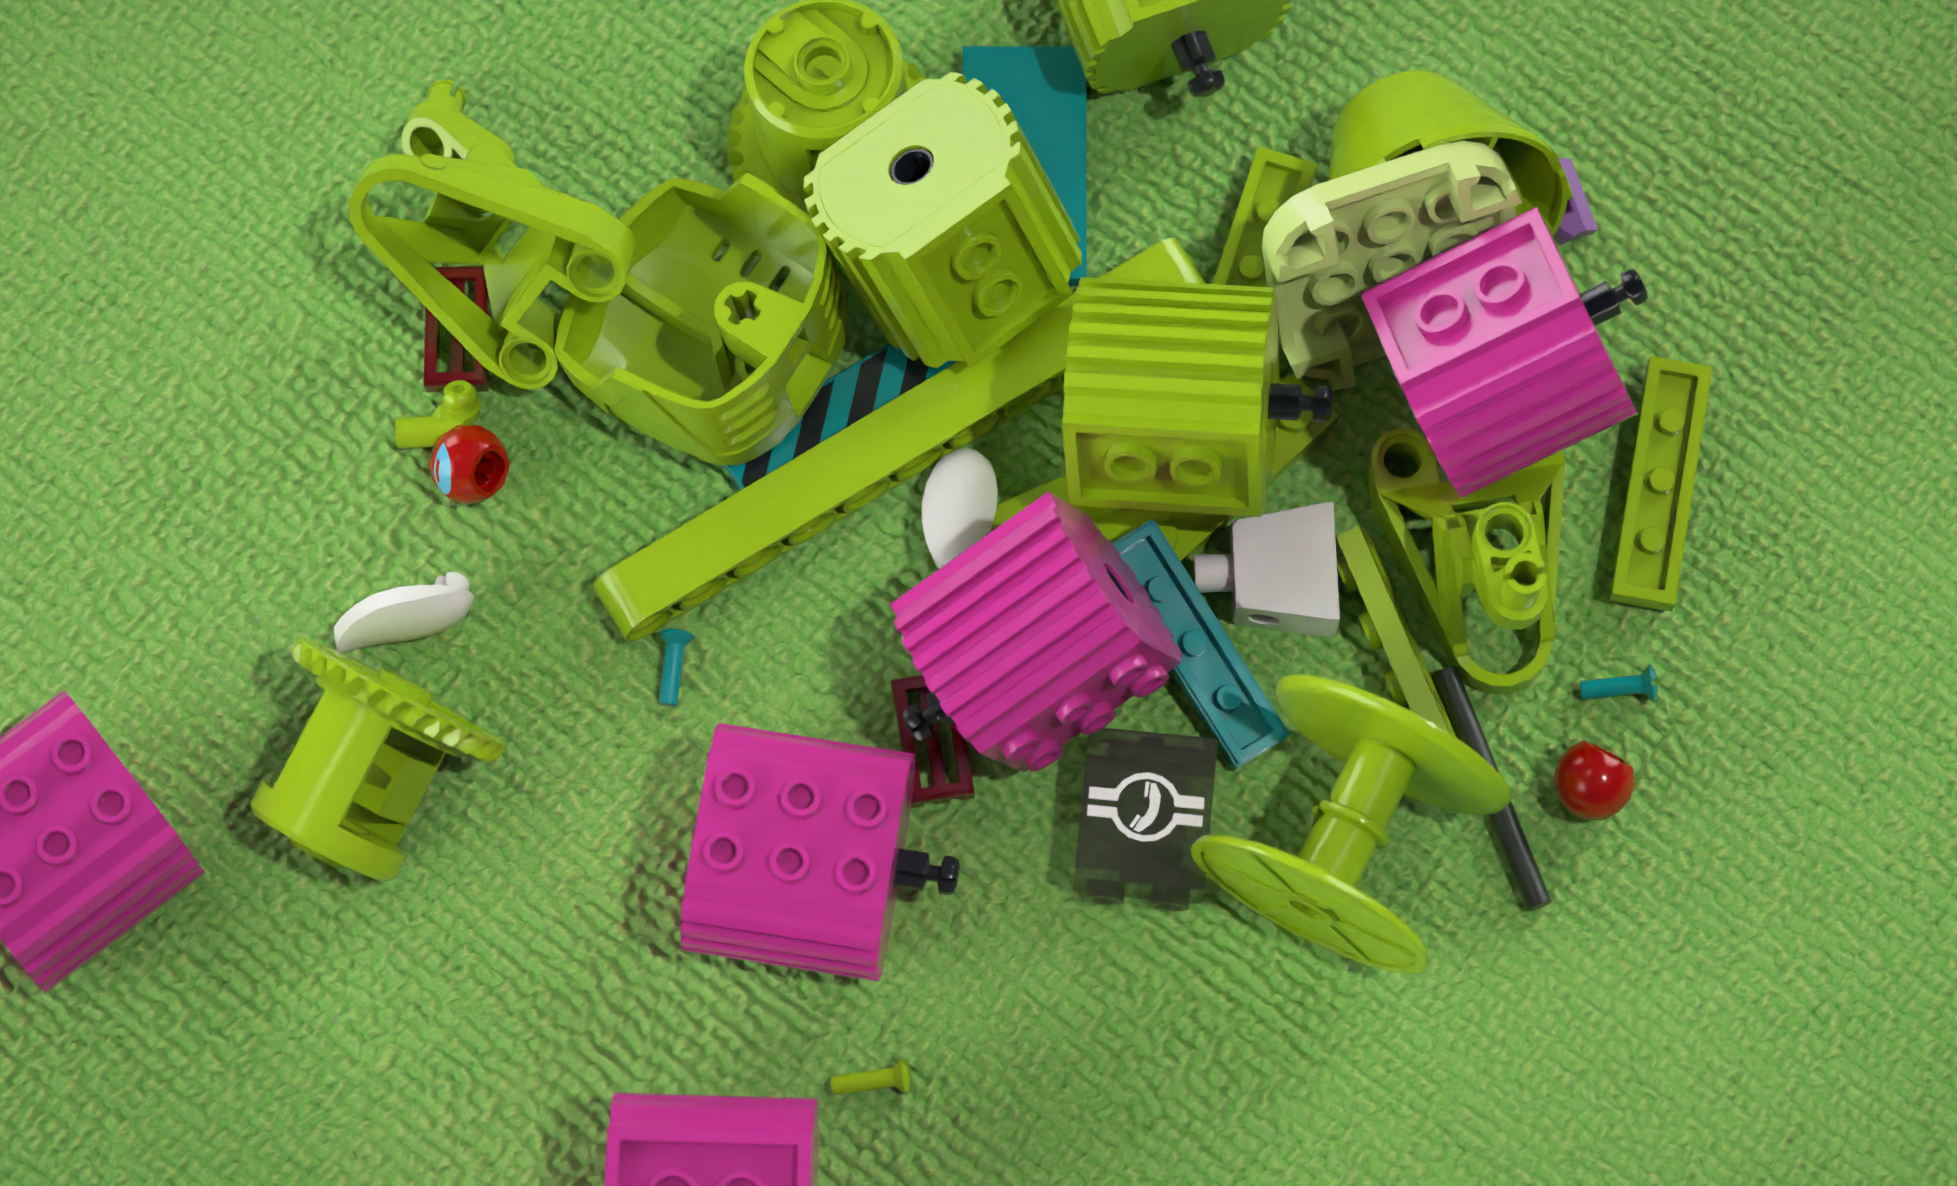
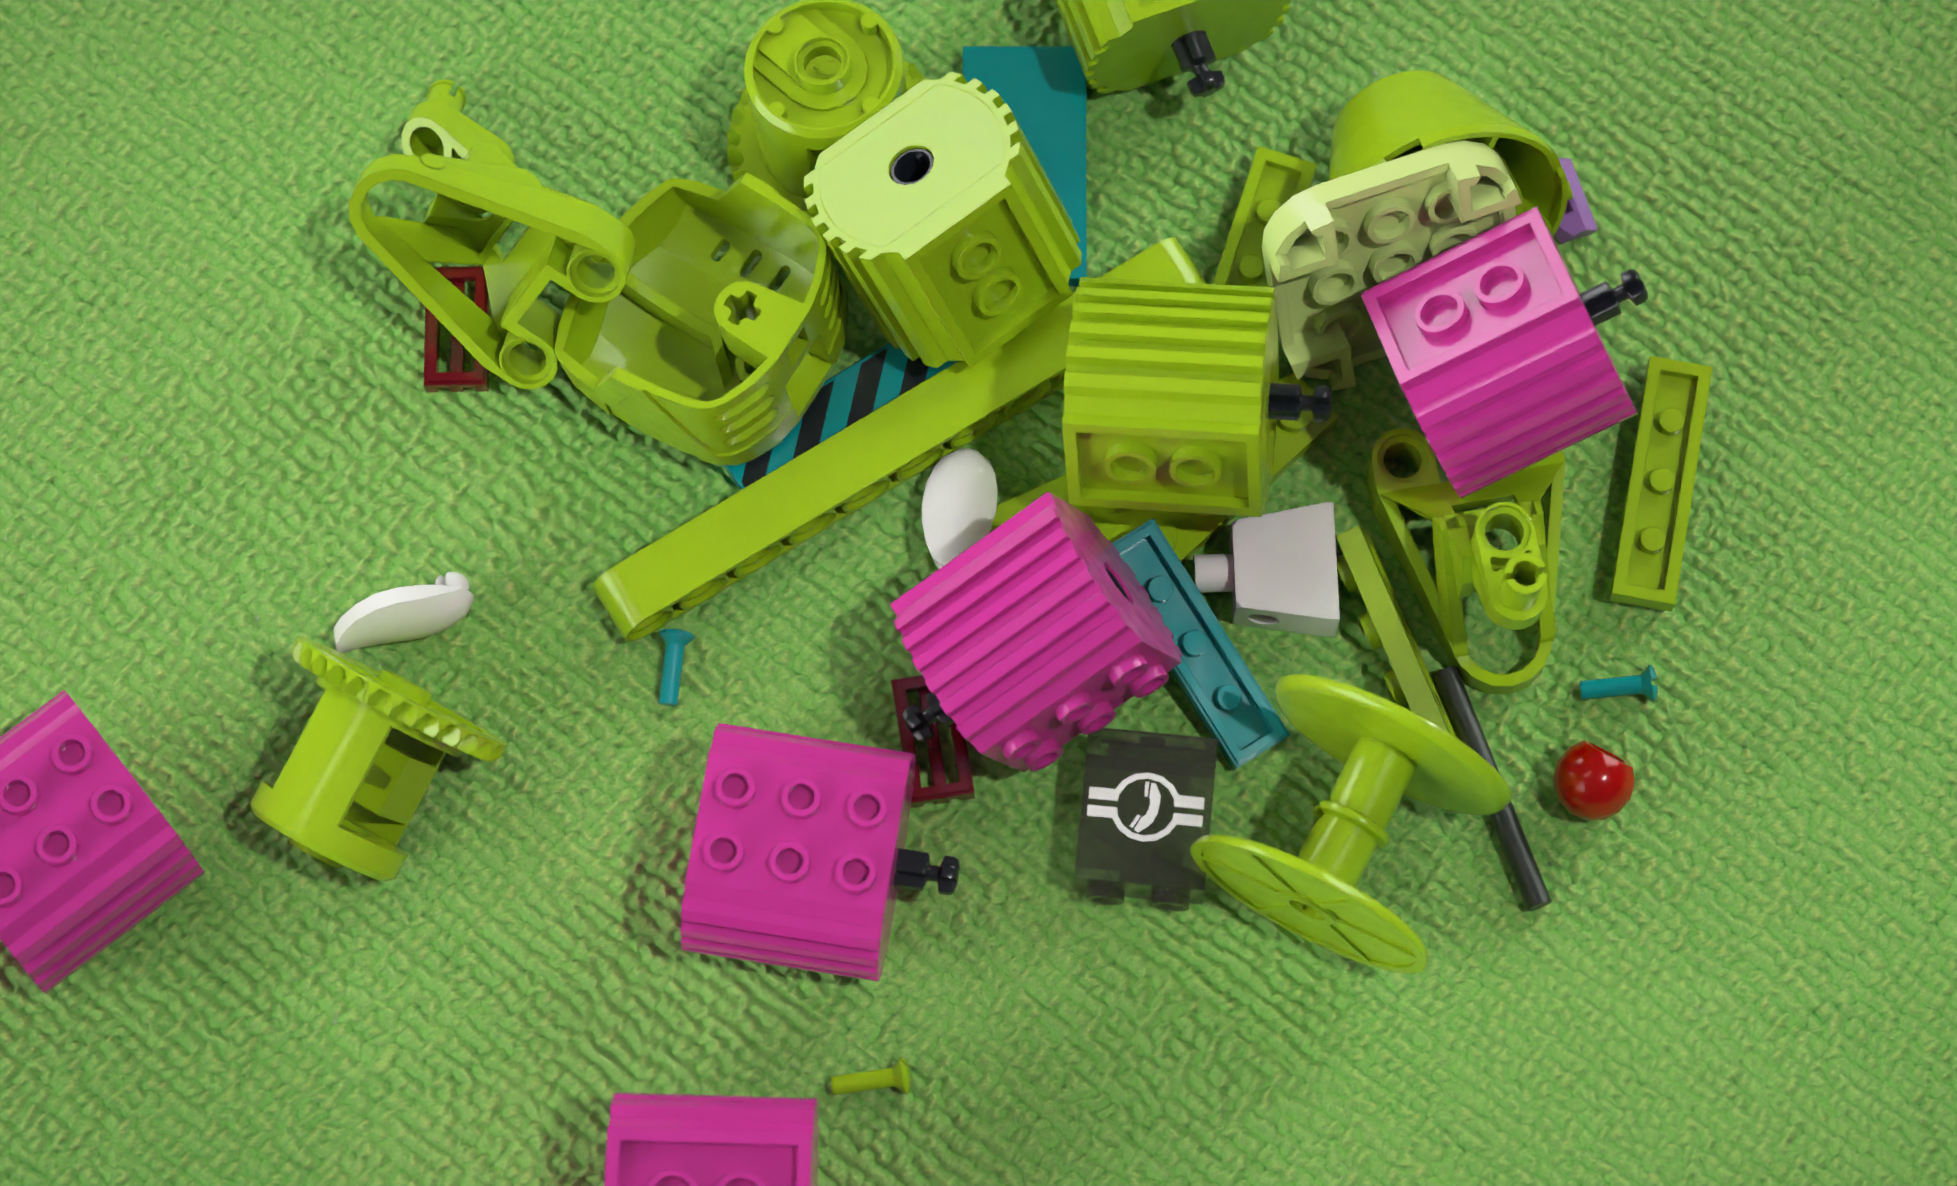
(458, 407): lime arm -> none
(469, 464): red piece -> none

